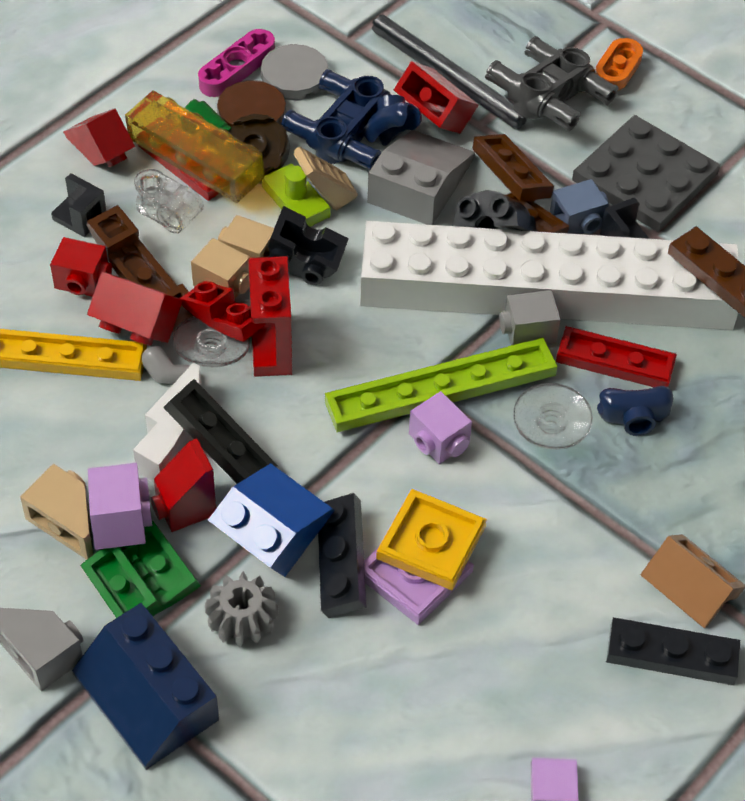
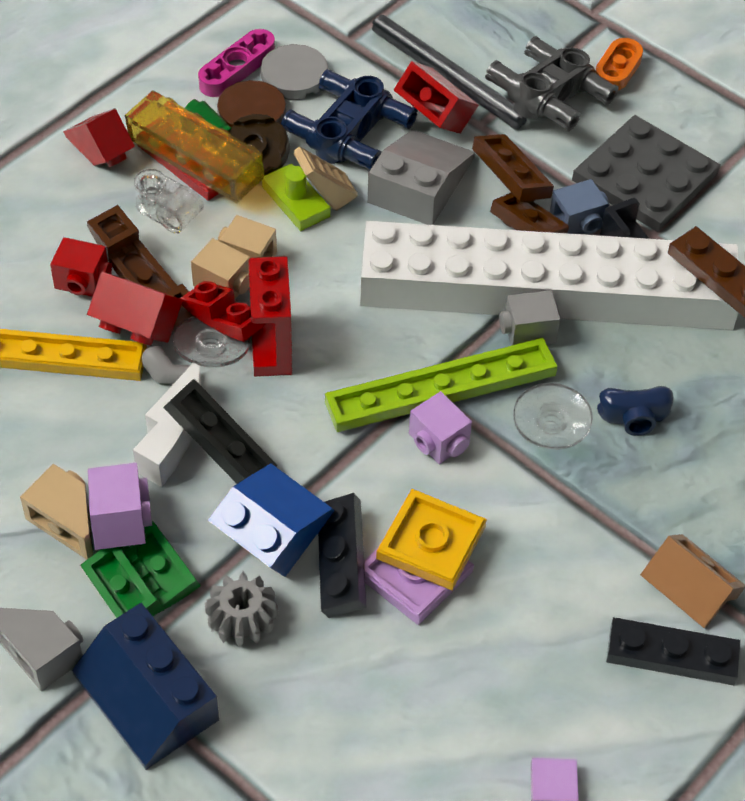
(81, 205): black panel -> none
(185, 488): red slope -> none
(310, 251): black cylinder -> none
(392, 119): dark blue piece -> none
(493, 211): black cylinder -> none
(615, 357): red tile -> none

